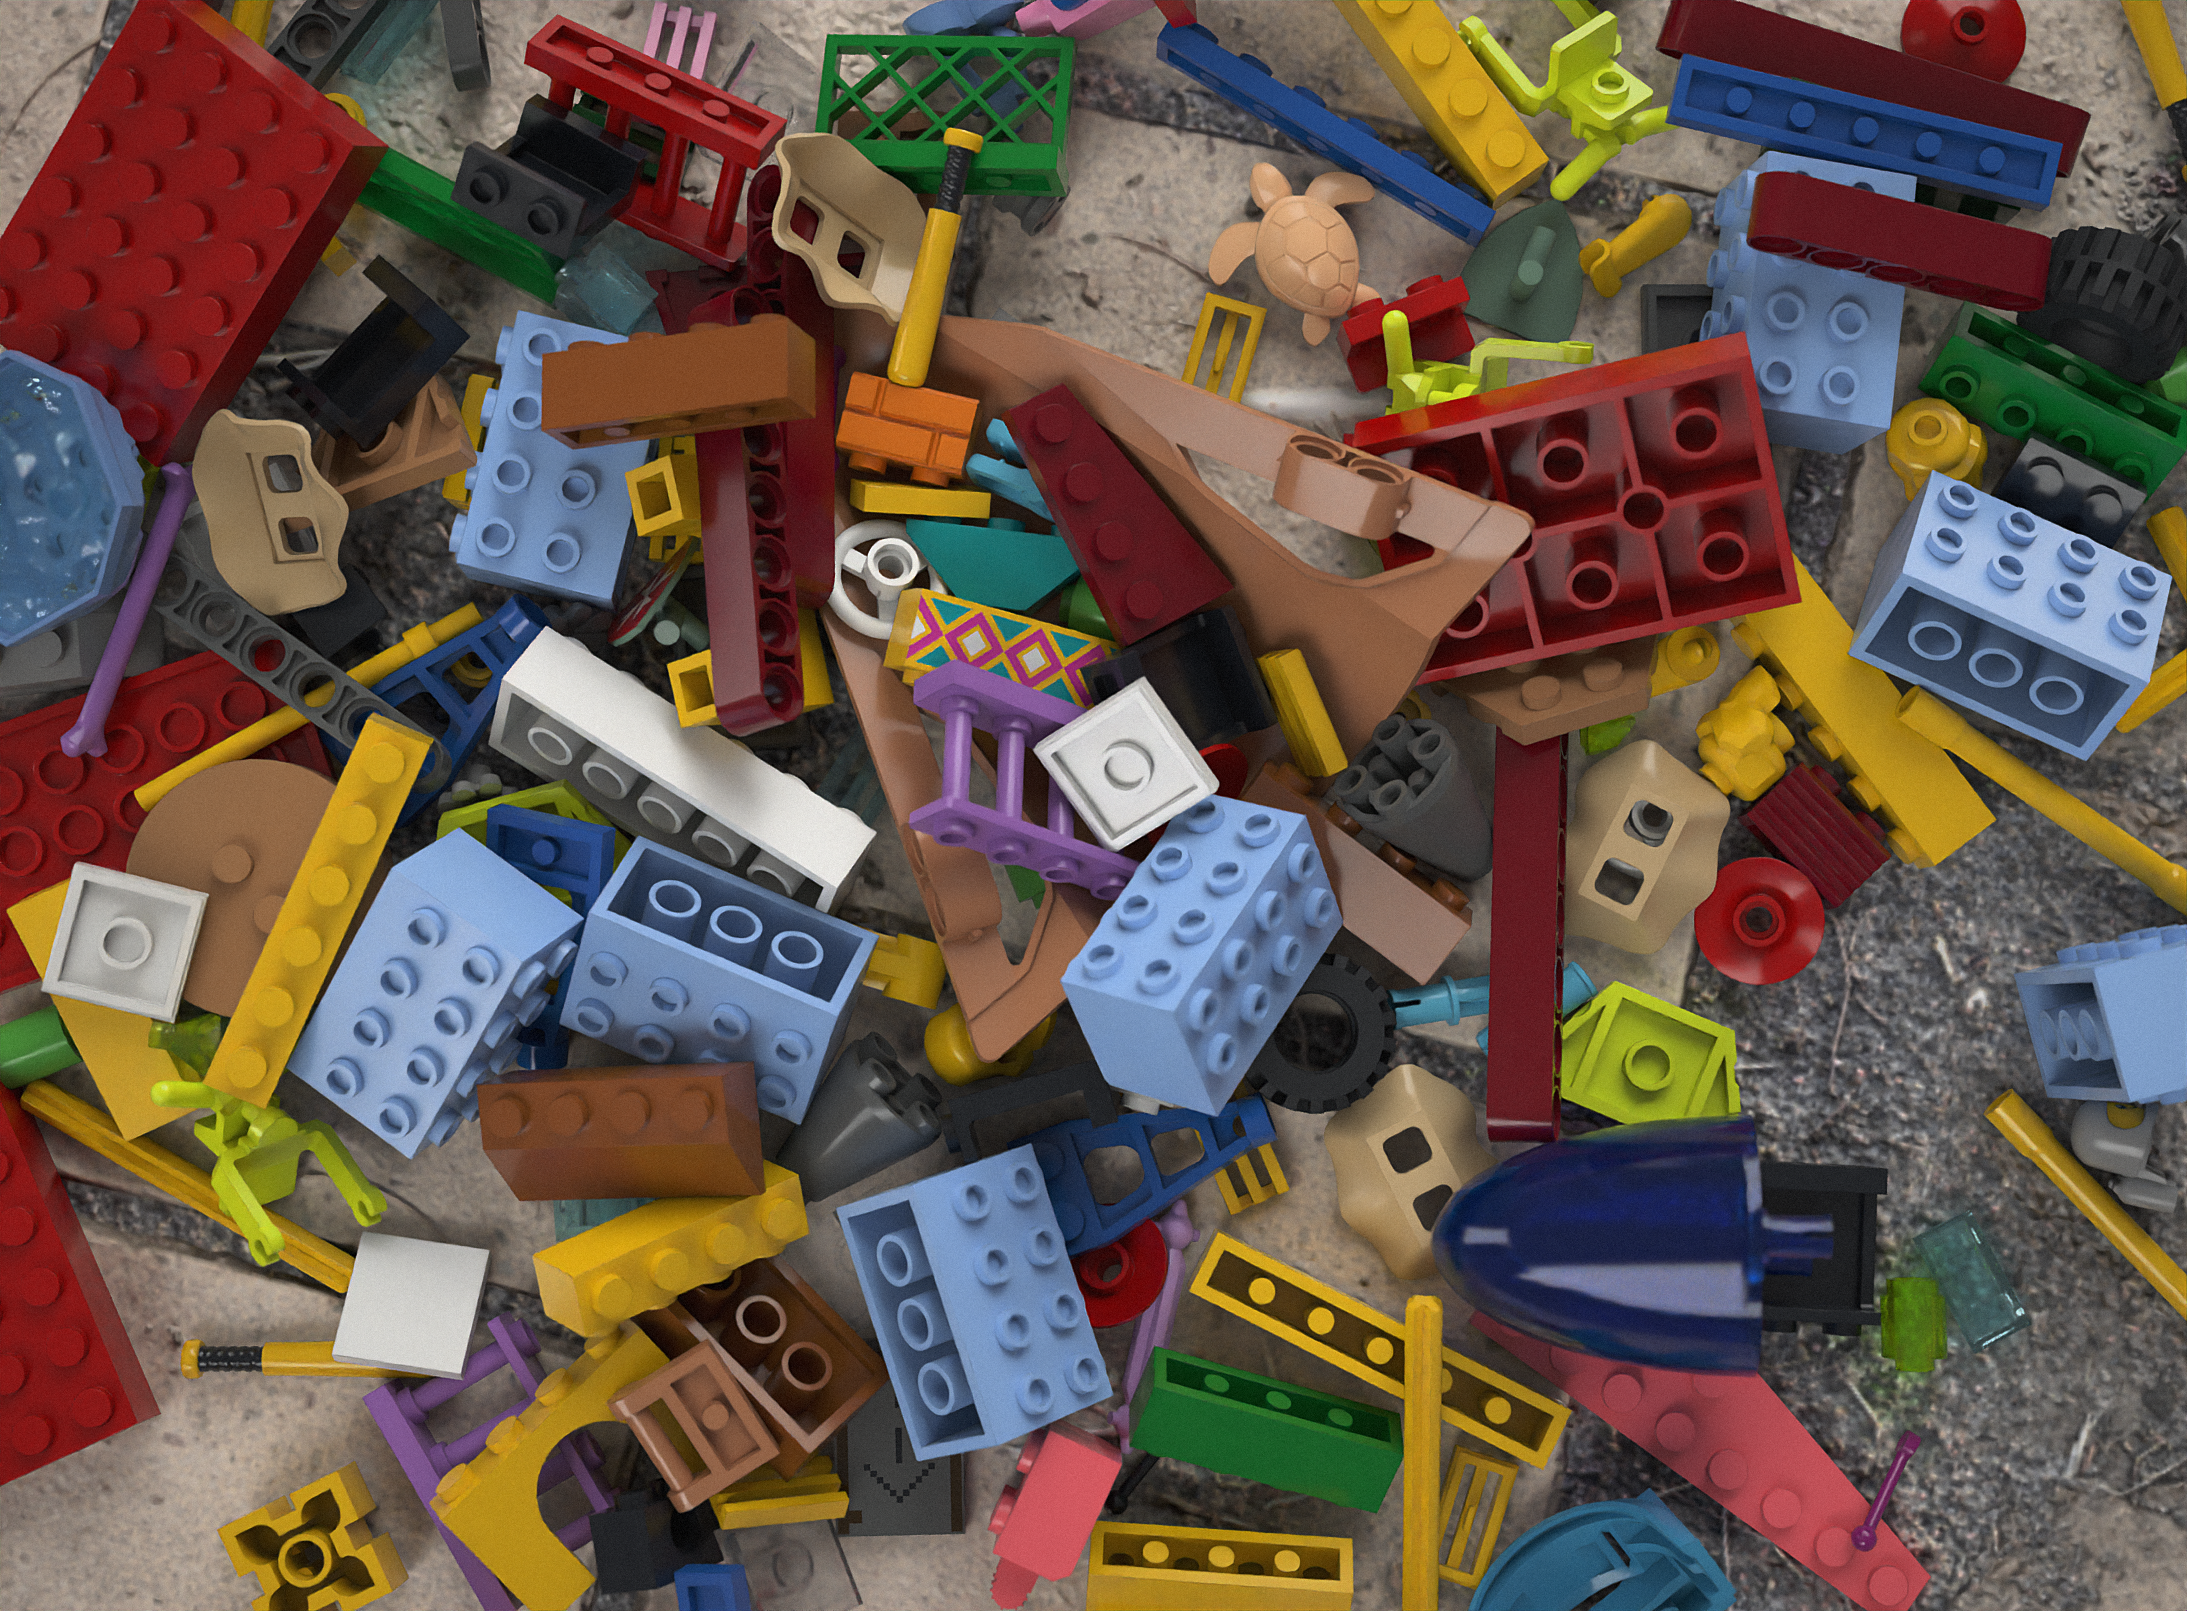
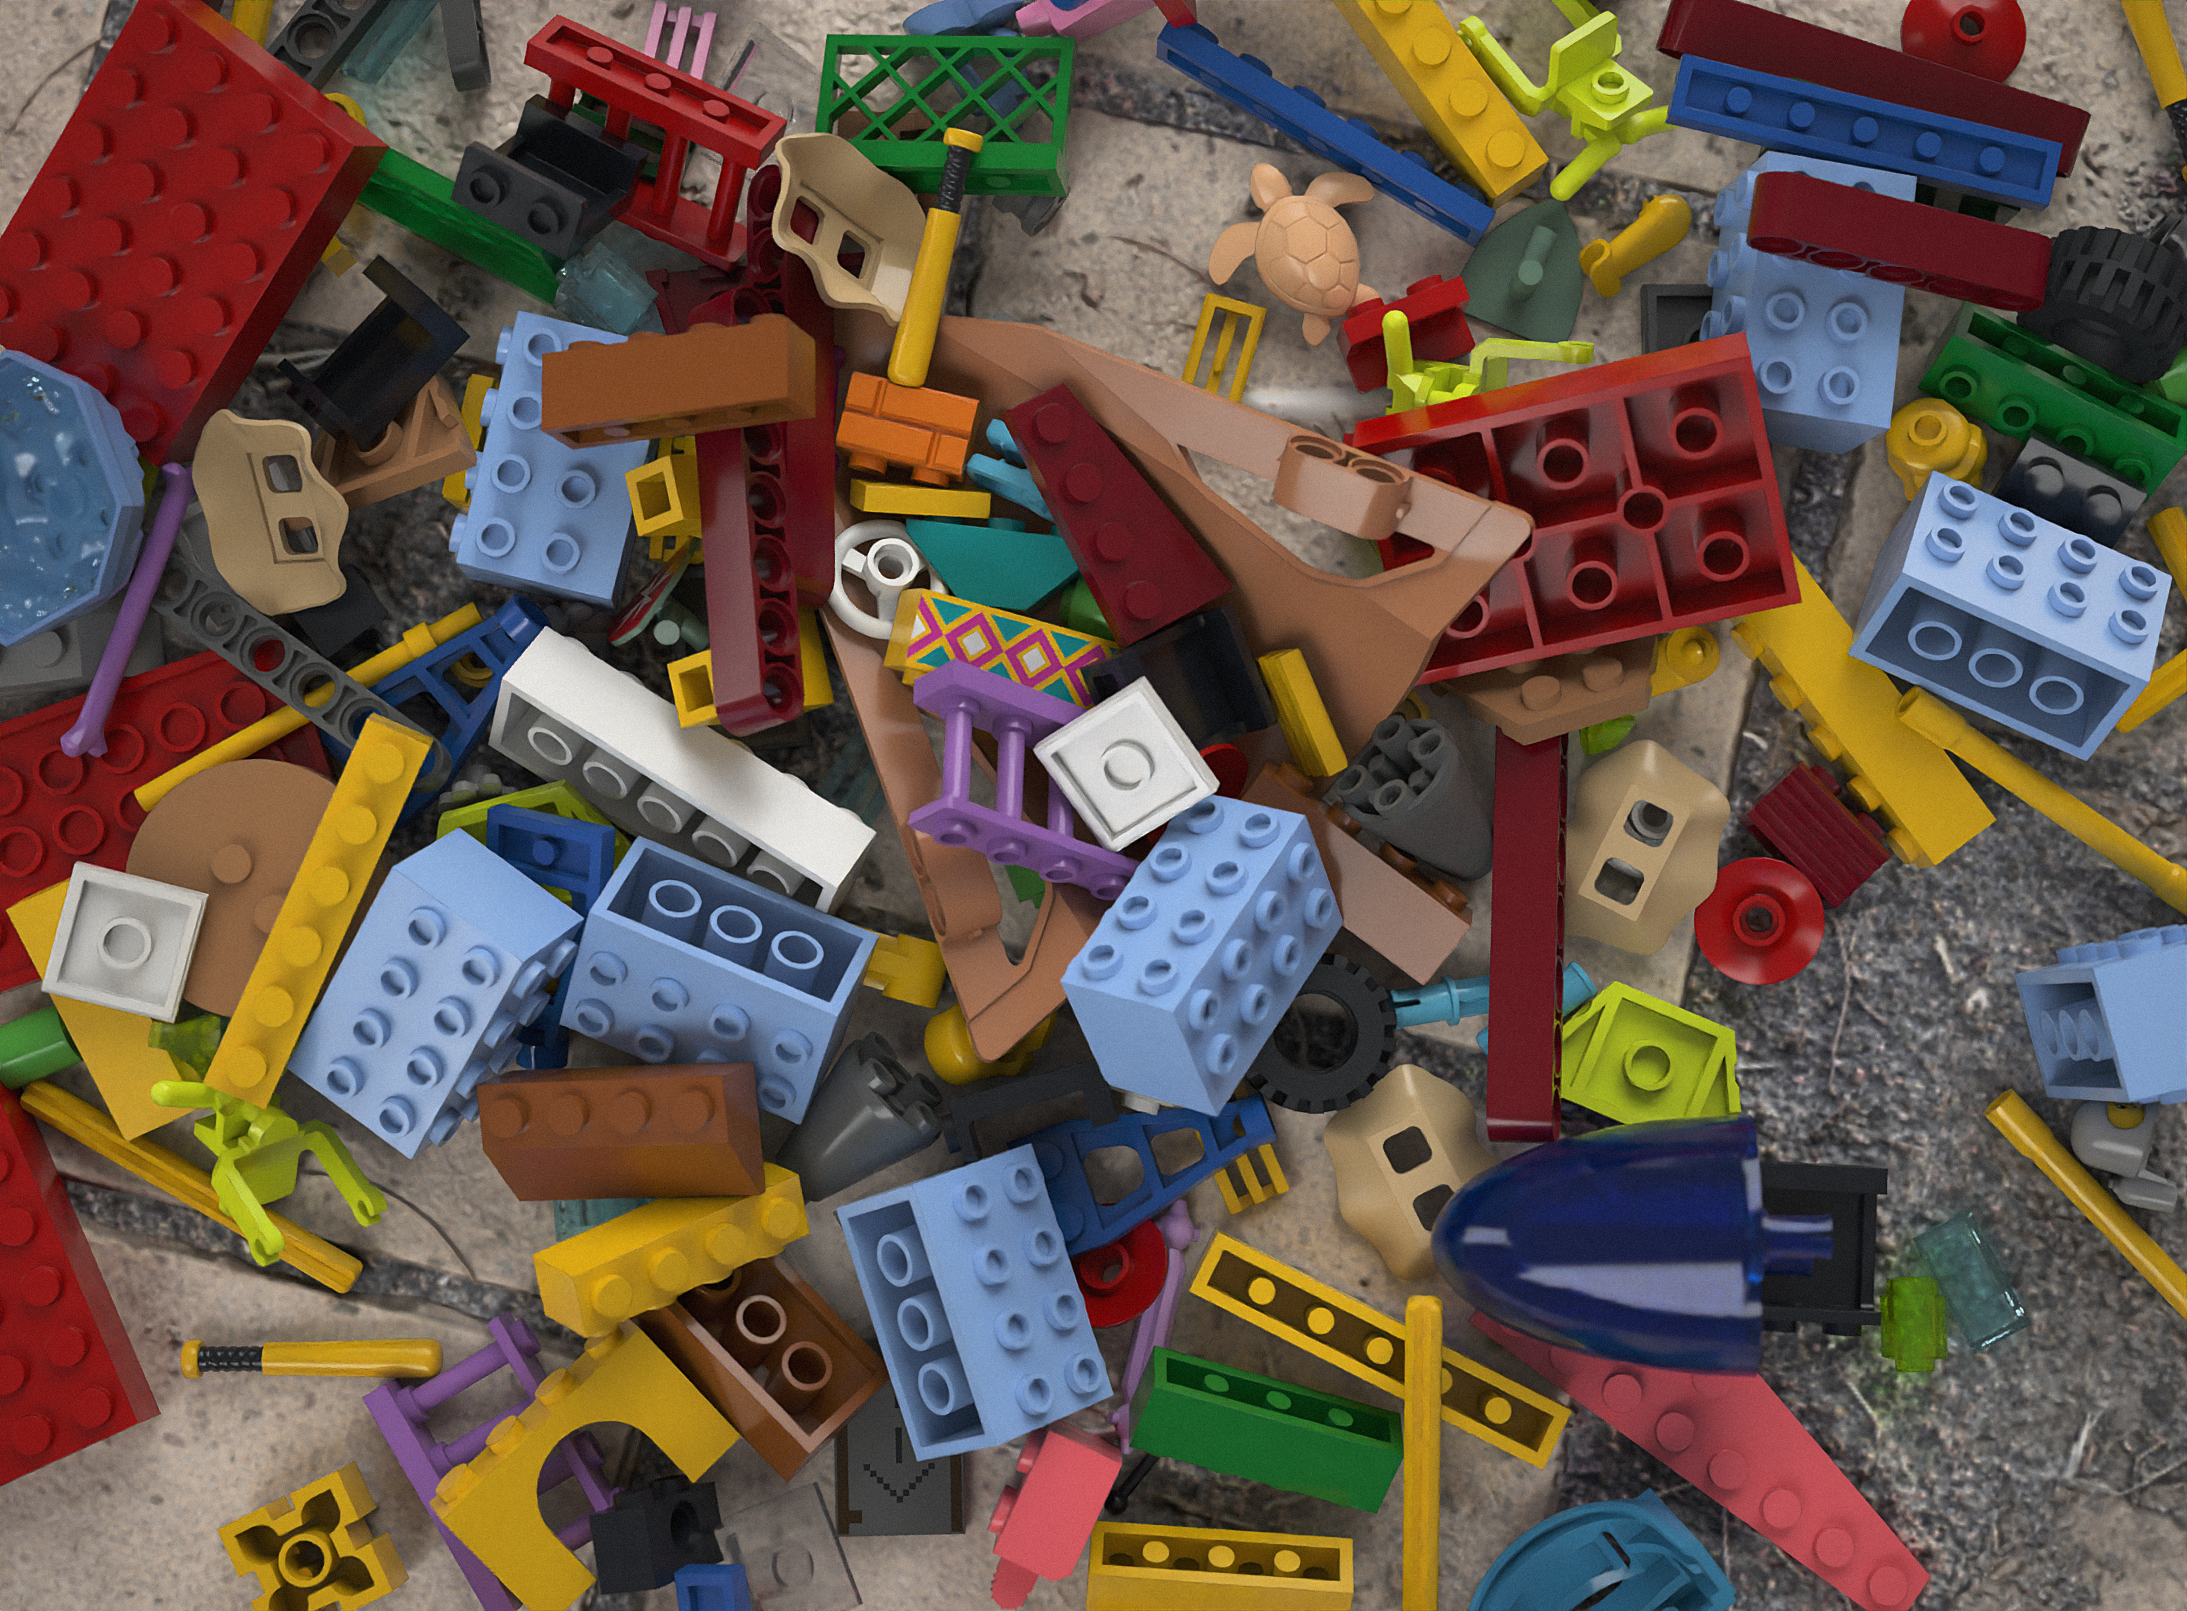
(412, 1305): white tile -> none
(713, 1416): nougat plate -> none
(774, 1499): yellow tile -> none
(1483, 1464): yellow tile -> none
(1744, 740): yellow head -> none
(1864, 1536): magenta hinge -> none

